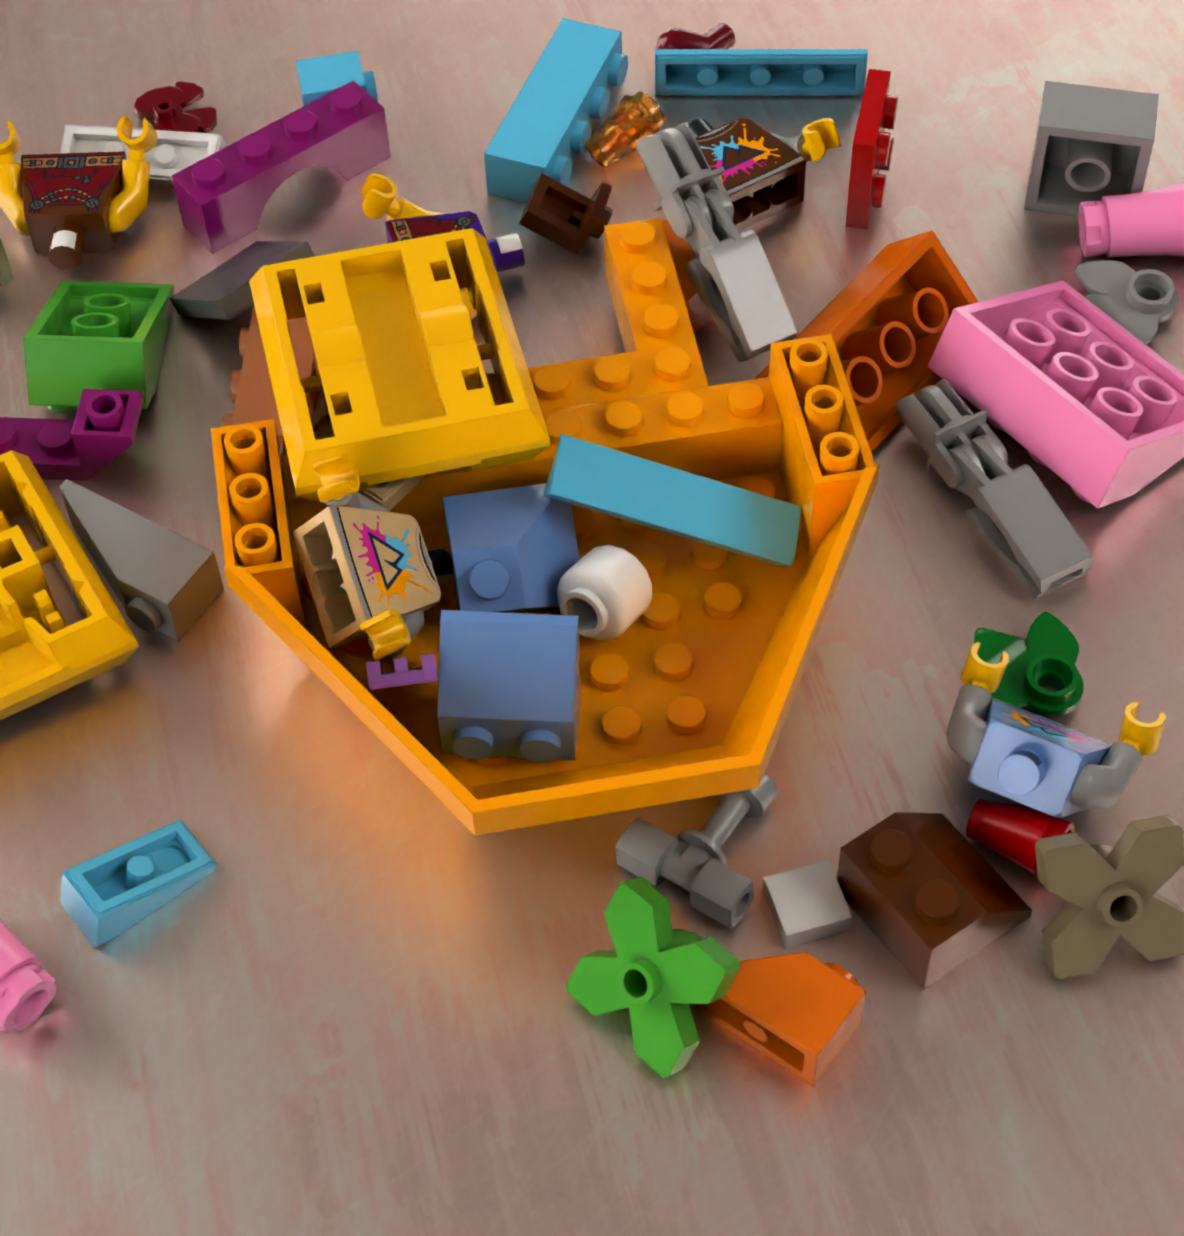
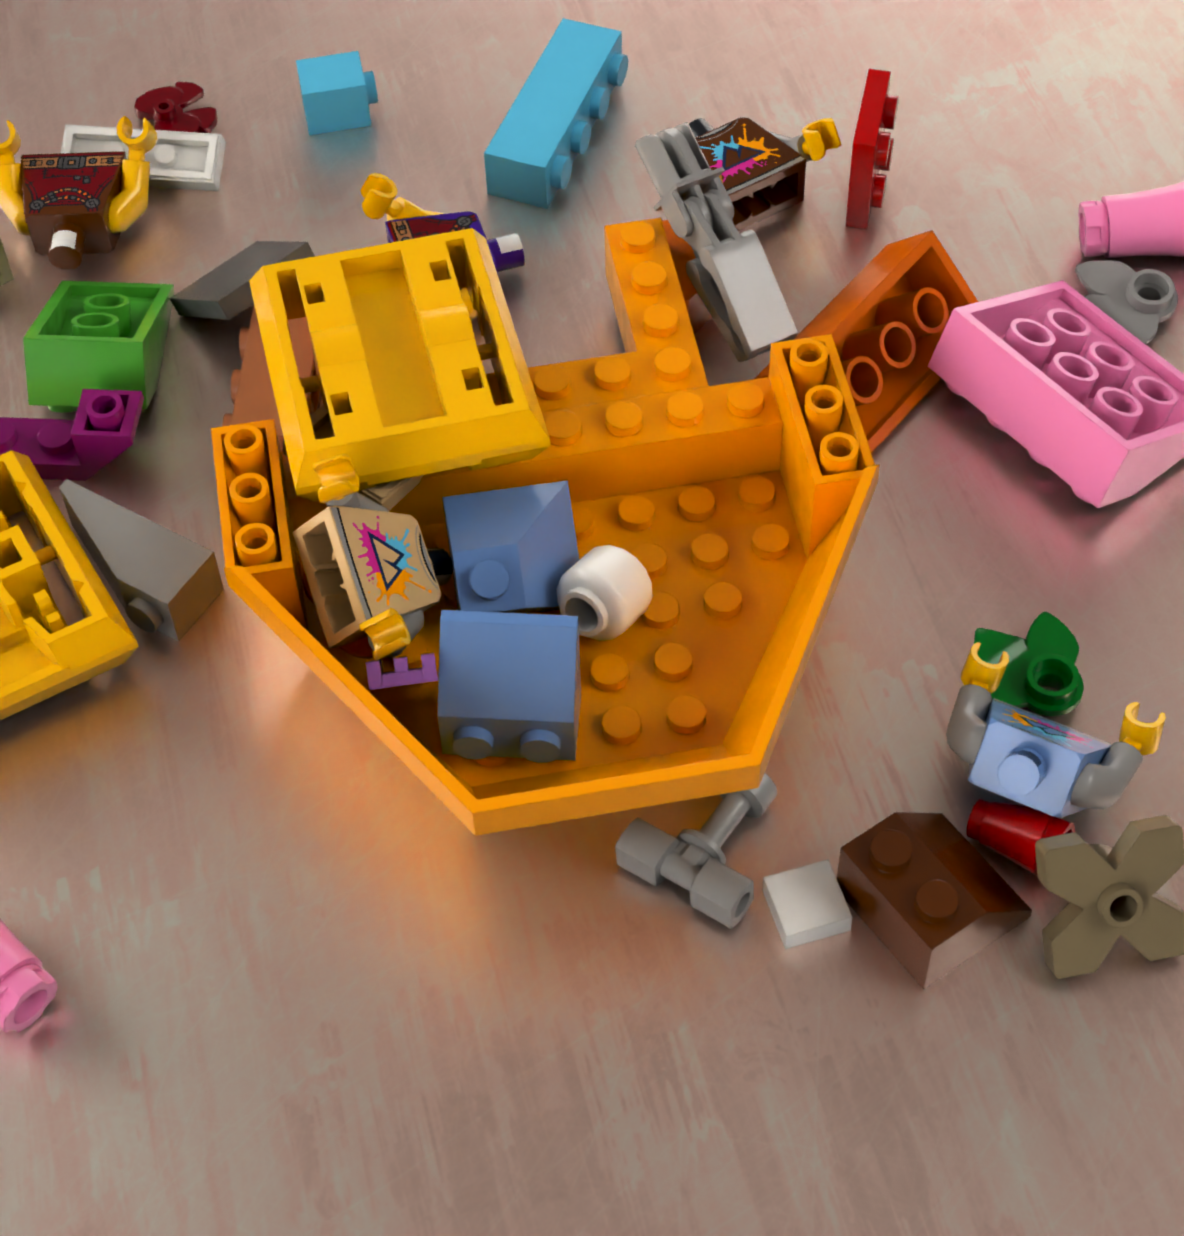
(133, 881): medium azure slope -> none
(228, 190): magenta arch -> none
(565, 214): reddish brown bracket -> none
(629, 121): clear orange cone -> none
(654, 975): bright green plant -> none
(674, 501): medium azure slope -> none
(717, 38): dark red arm -> none
(760, 72): medium azure slope -> none
(792, 1010): orange slope -> none
(1011, 505): light grey arm -> none
(1089, 146): light grey brick -> none

